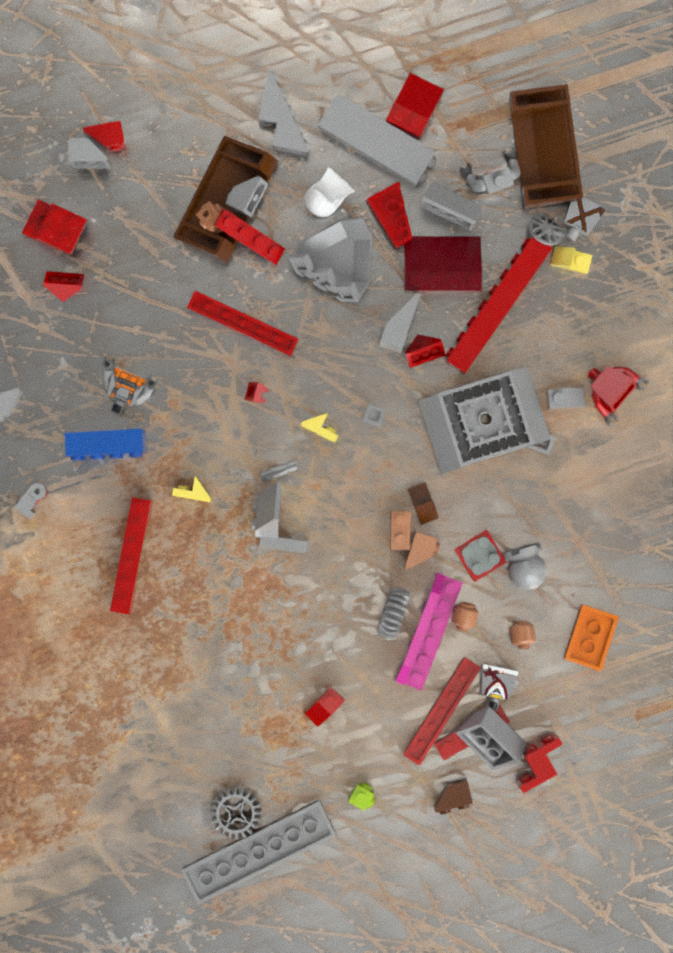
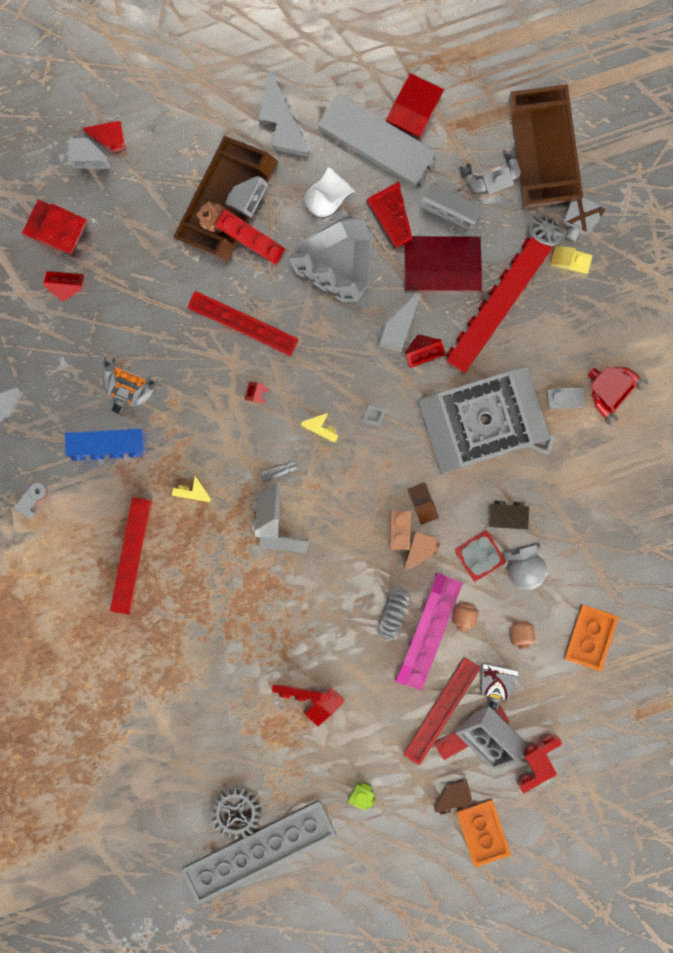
(301, 694): none -> red plate
(483, 833): none -> orange plate
(508, 516): none -> dark brown brick

